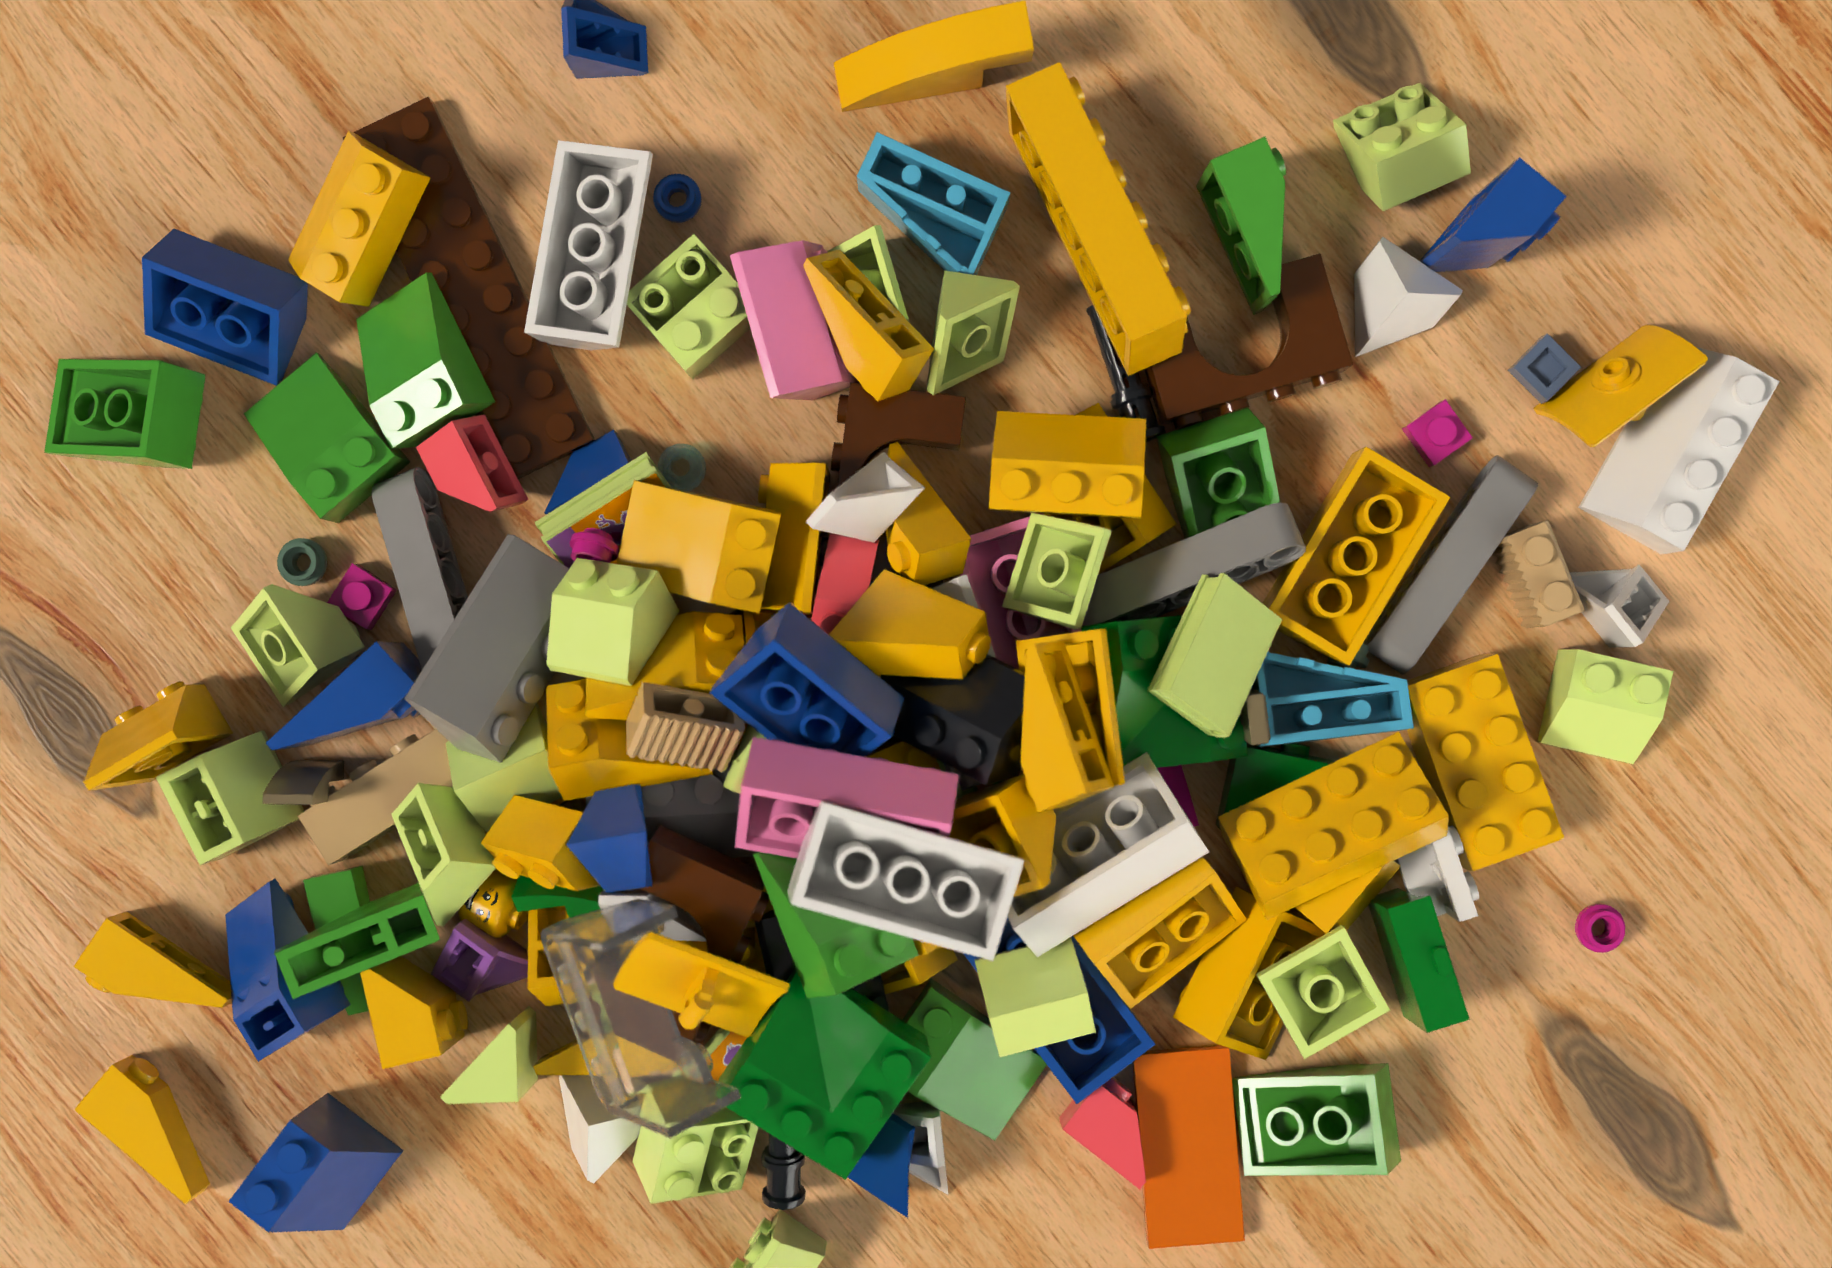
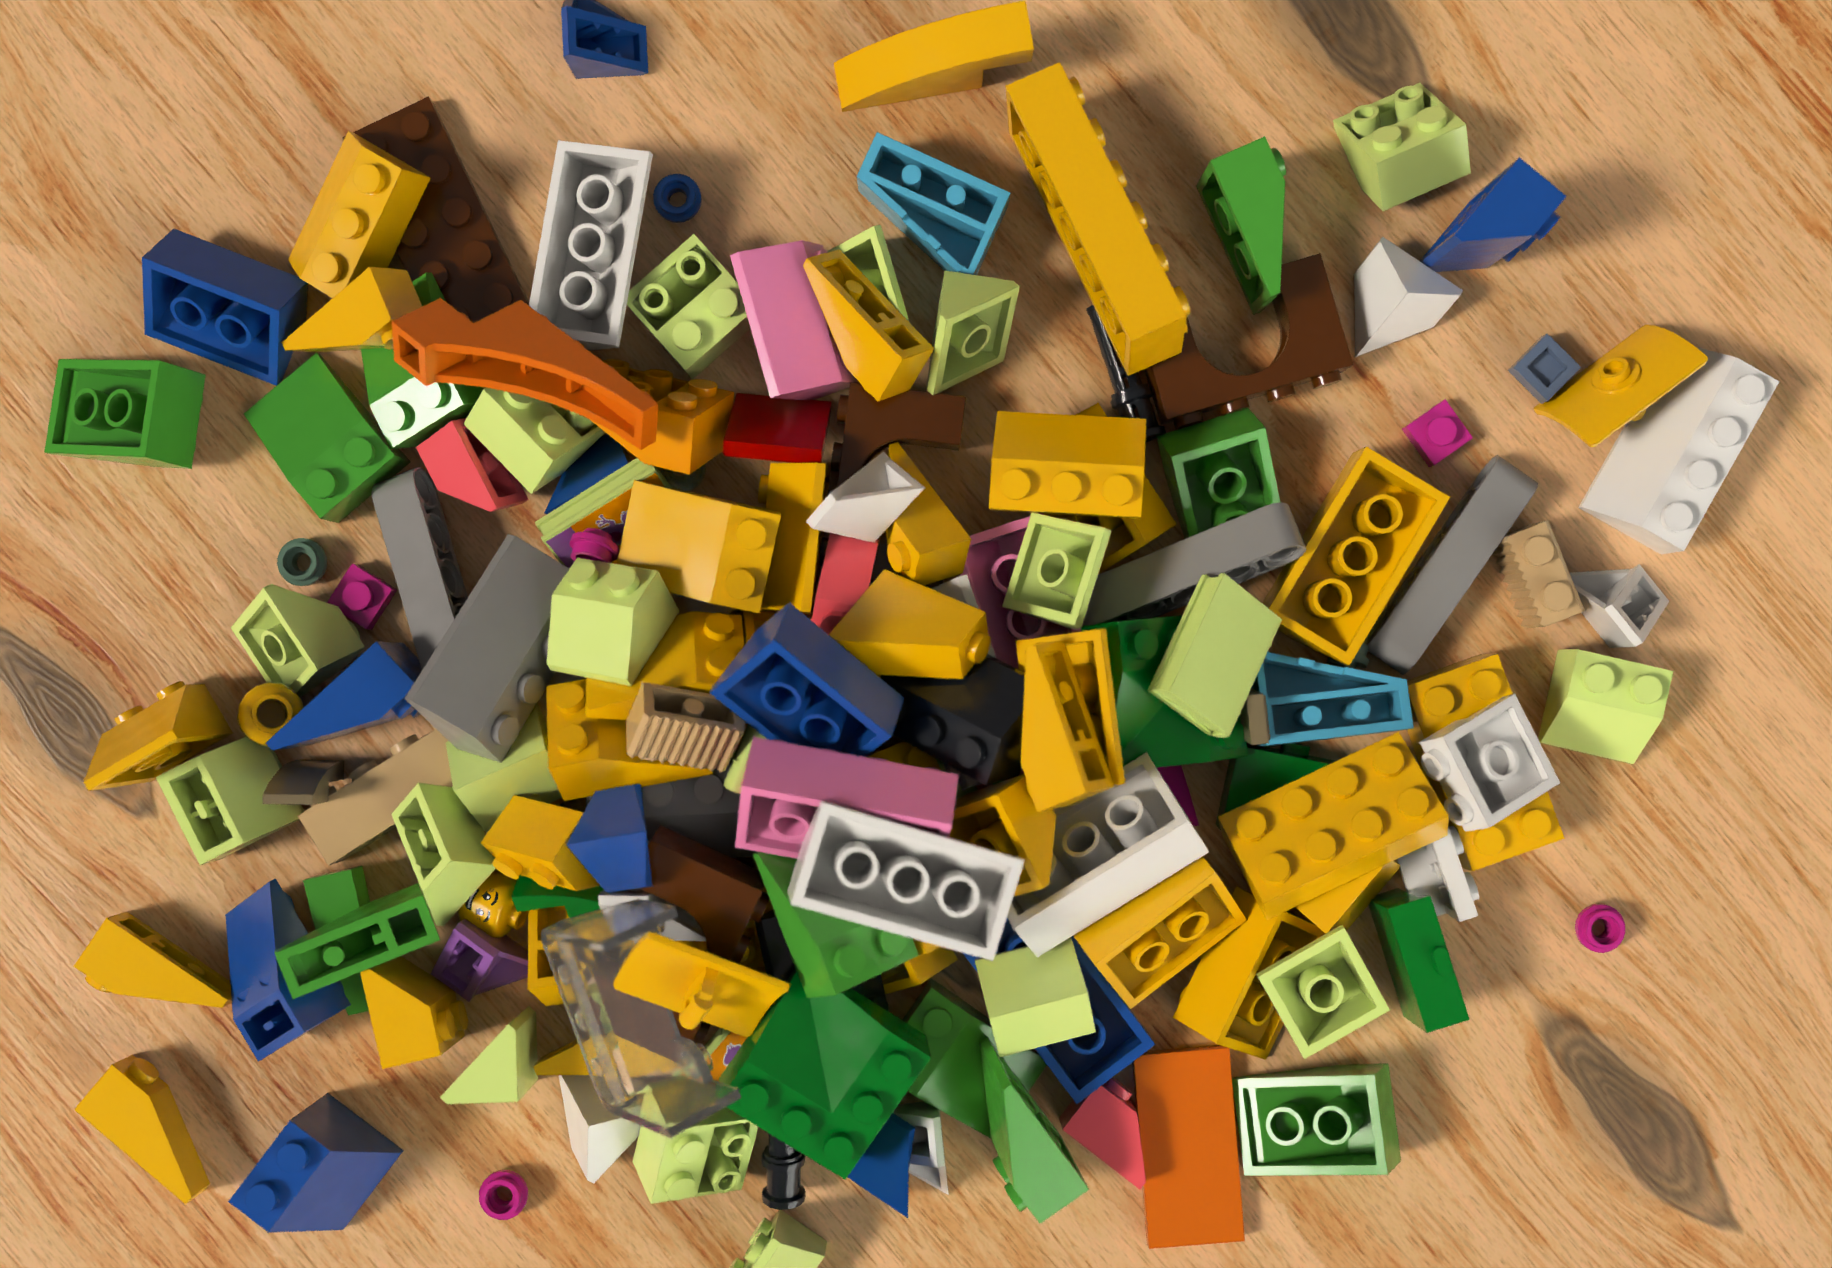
(267, 710): none -> yellow head
(358, 314): none -> yellow slope
(493, 1204): none -> dark pink plate
(525, 356): none -> orange arch
(530, 435): none -> yellowish green slope
(689, 418): none -> light orange slope
(777, 429): none -> red tile
(1029, 1147): none -> bright green slope
(1488, 764): none -> white plate

